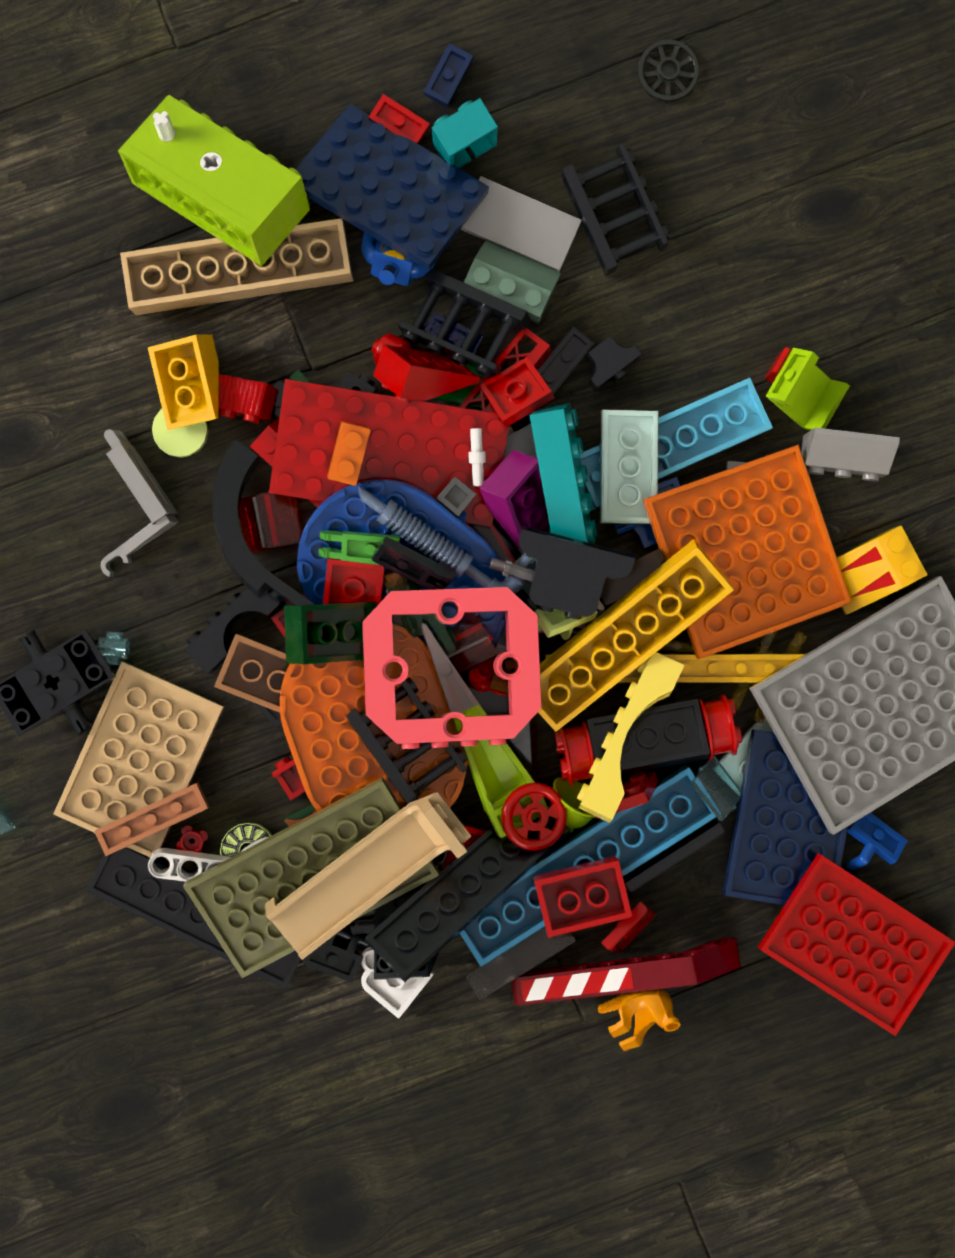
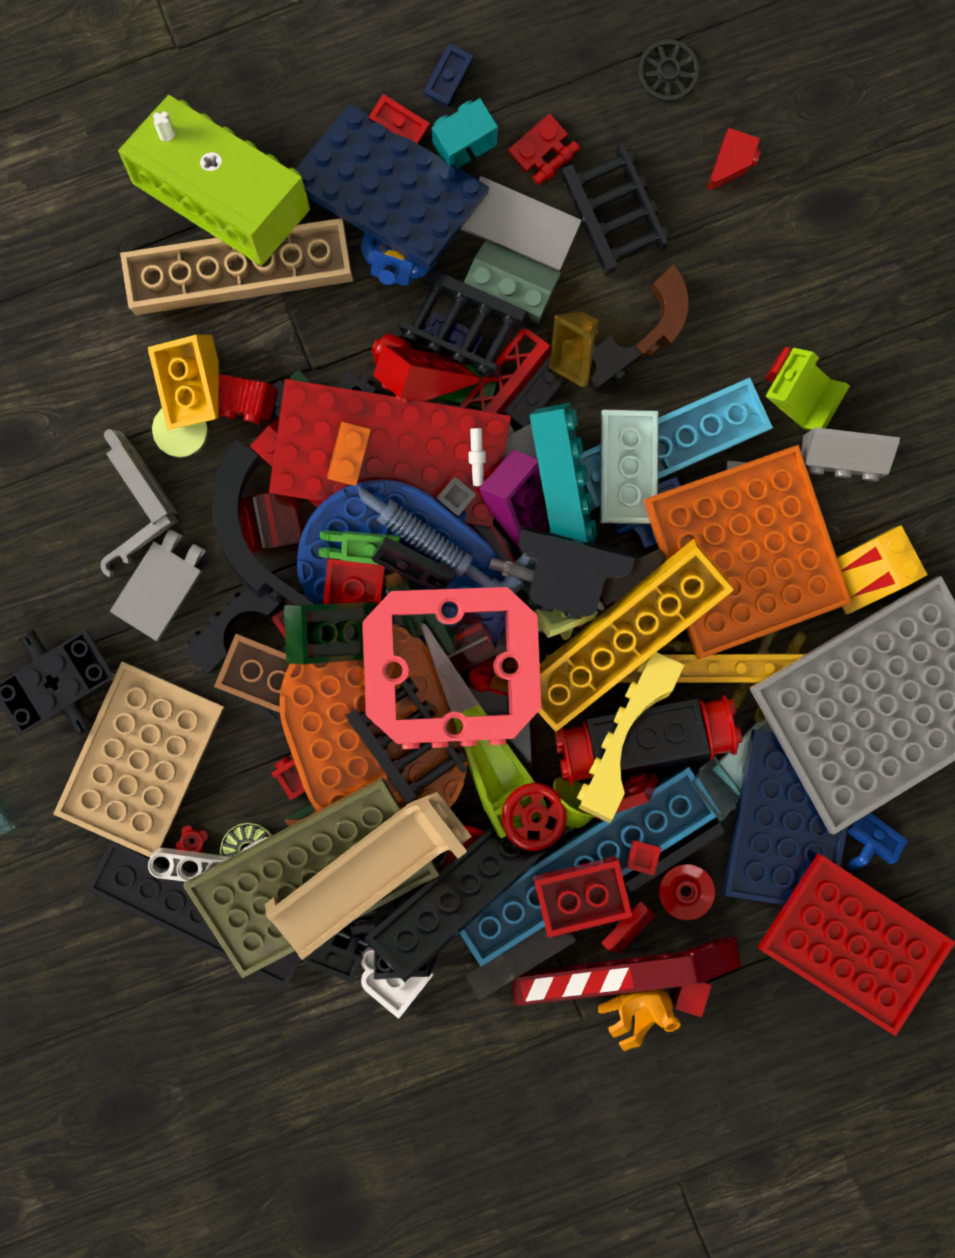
(114, 647): clear light blue gear -> none
(151, 819): nougat plate -> none
(158, 586): none -> light grey tile
(516, 392): red plate -> none
(537, 144): none -> red plate
(574, 346): none -> clear yellow slope
(643, 857): none -> red plate
(674, 303): none -> reddish brown arch
(692, 998): none -> red brick
(696, 902): none -> red dish
(734, 158): none -> red slope

